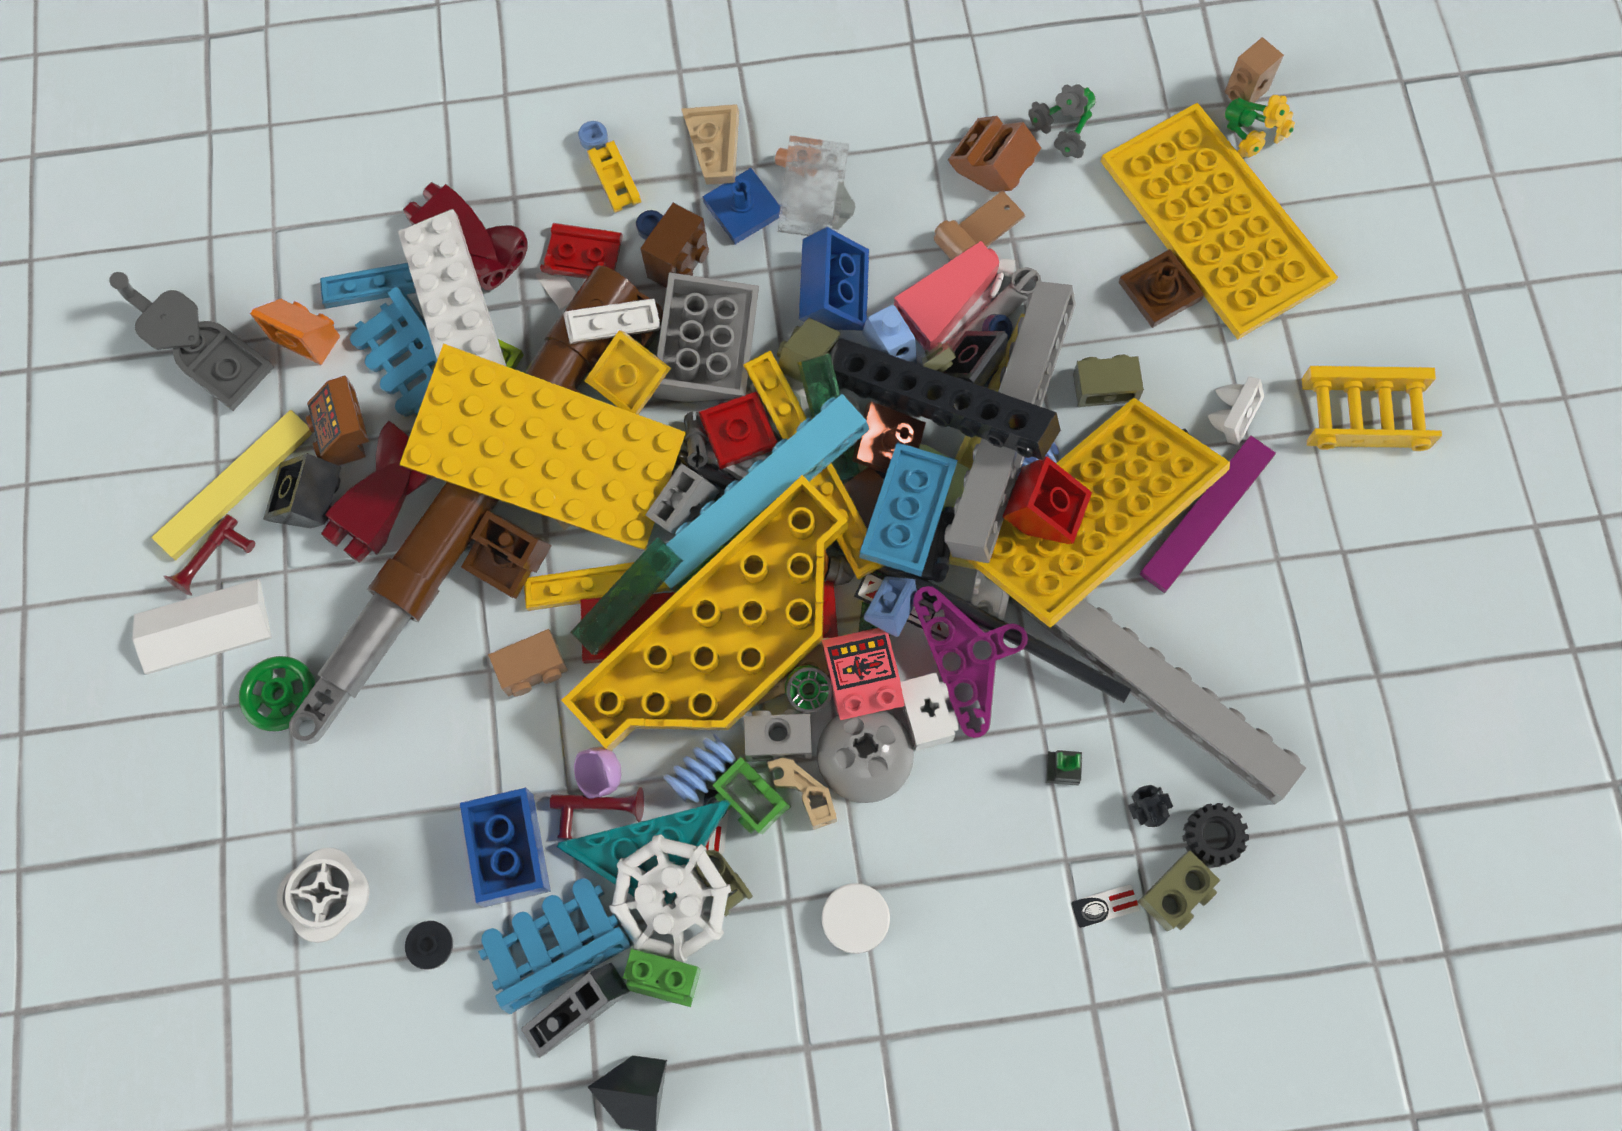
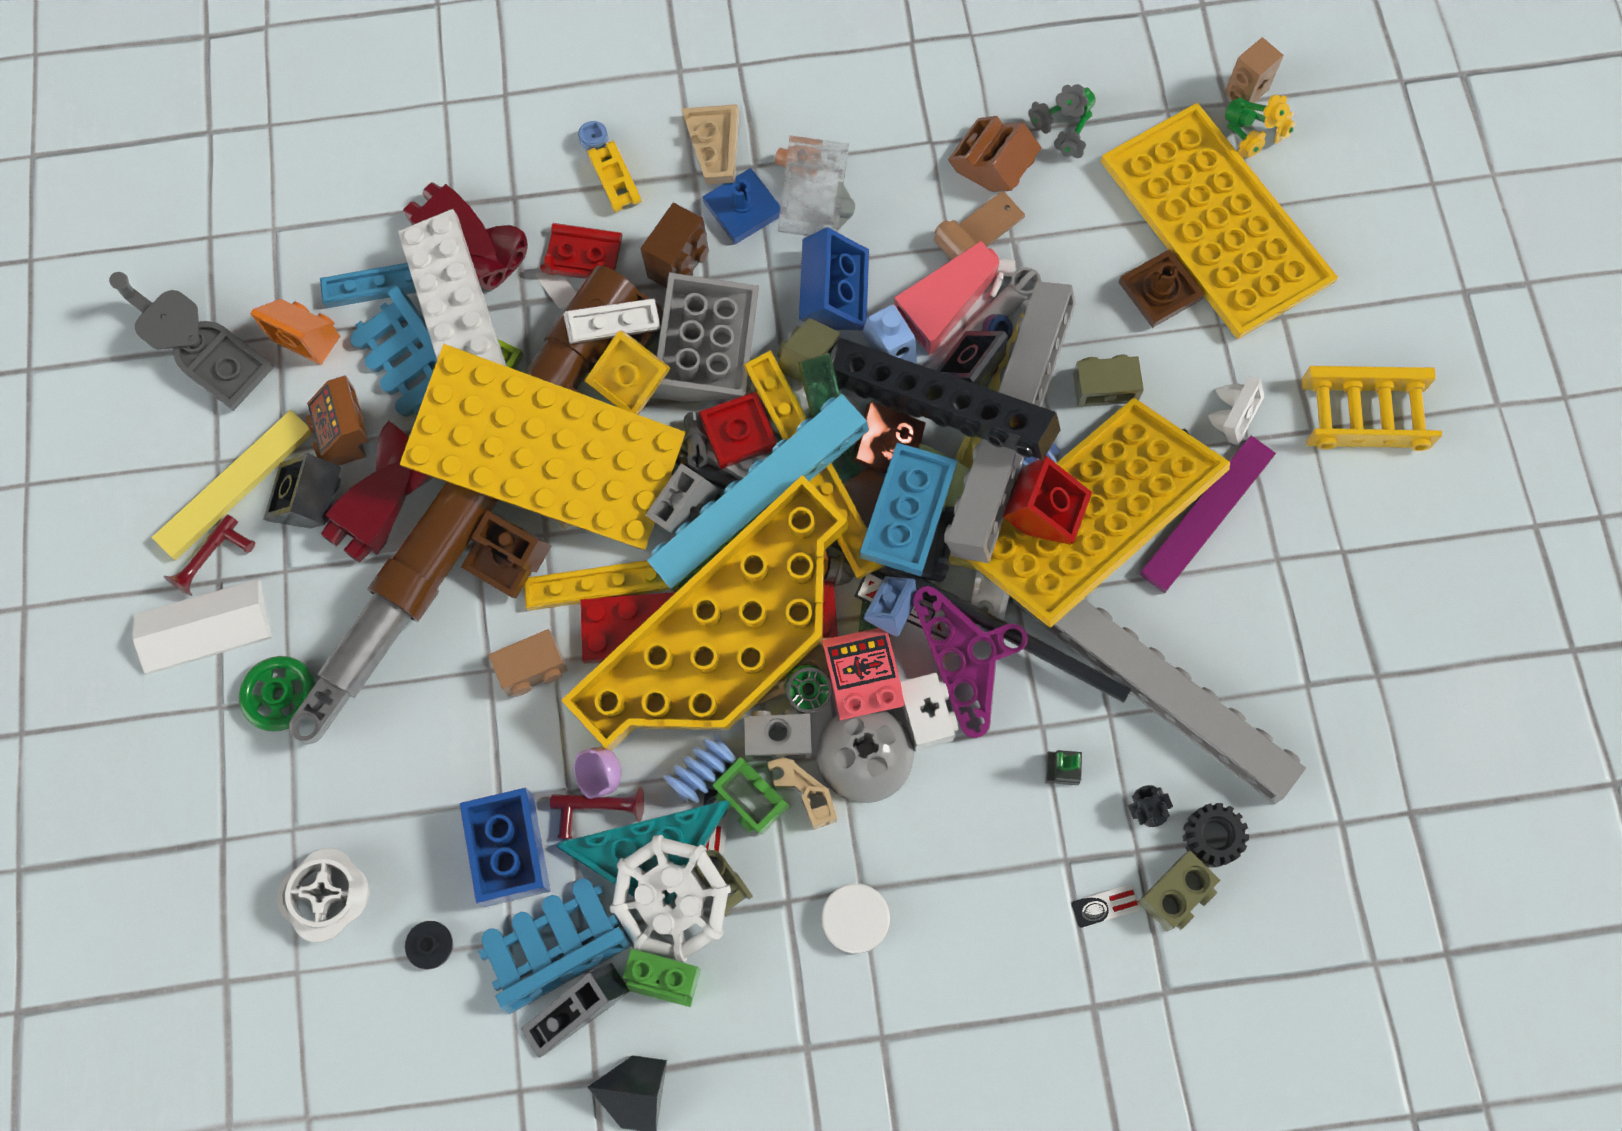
(626, 596): clear green plate -> none
(647, 222): dark blue tile -> none
(939, 357): olive plate -> none

